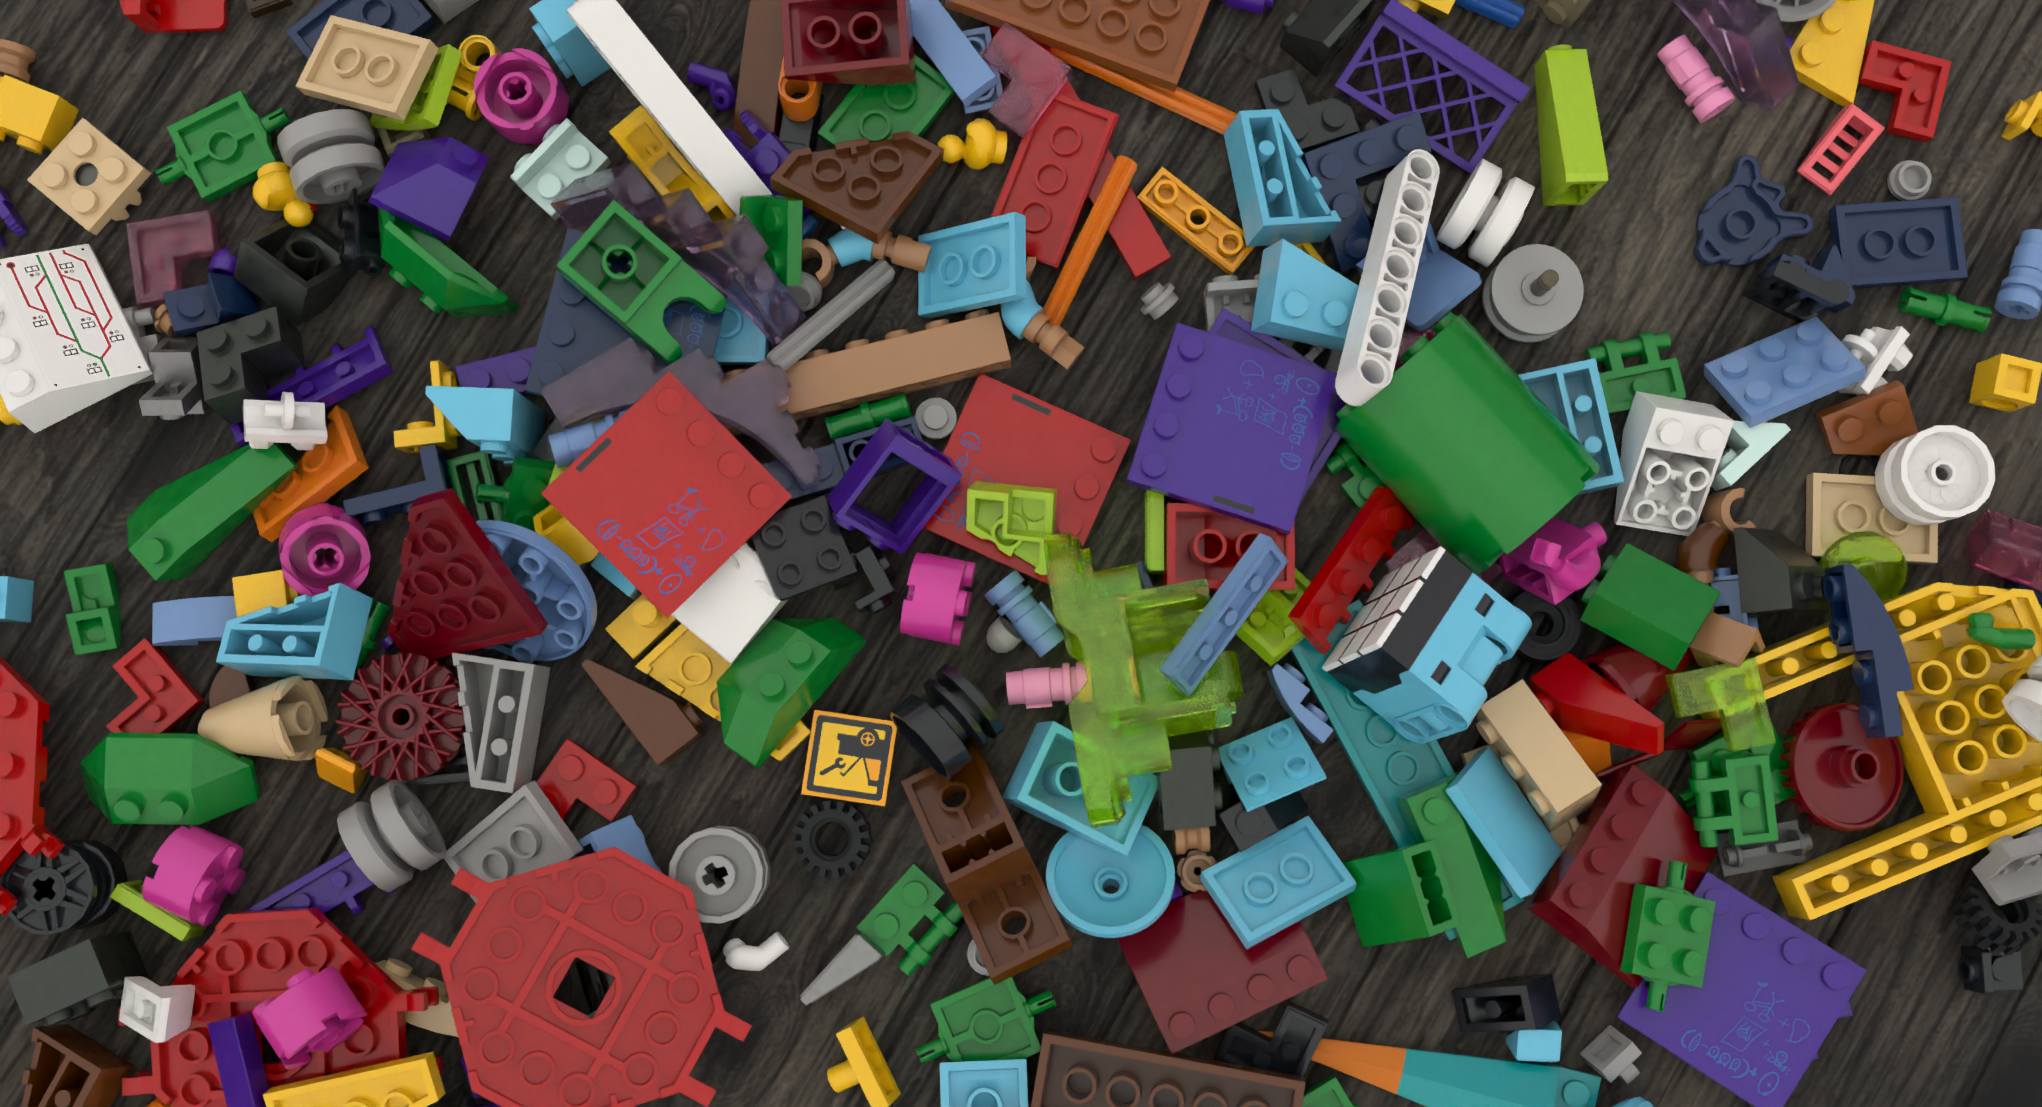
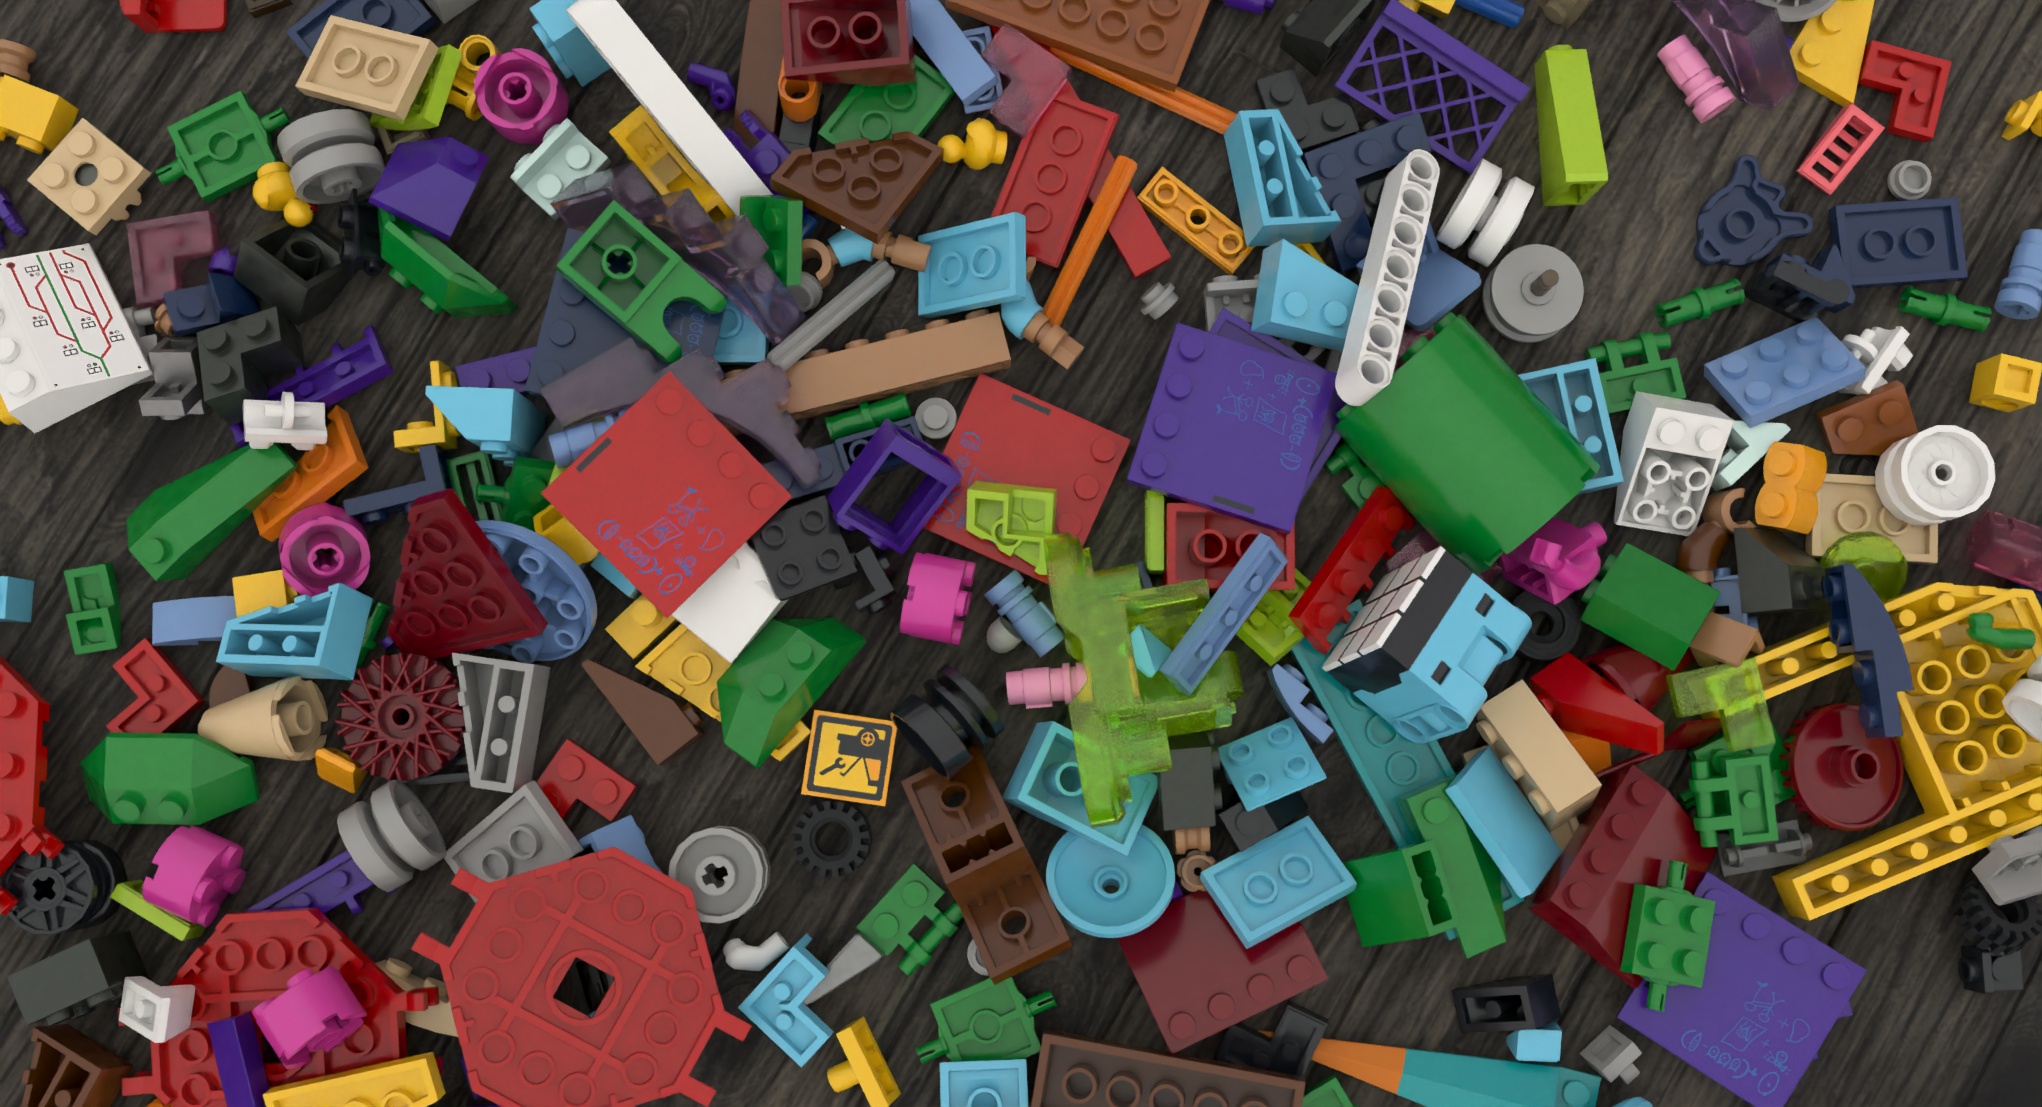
(779, 1006): none -> medium azure panel
(1148, 651): none -> medium azure slope
(1699, 303): none -> green pin
(1792, 480): none -> light orange brick

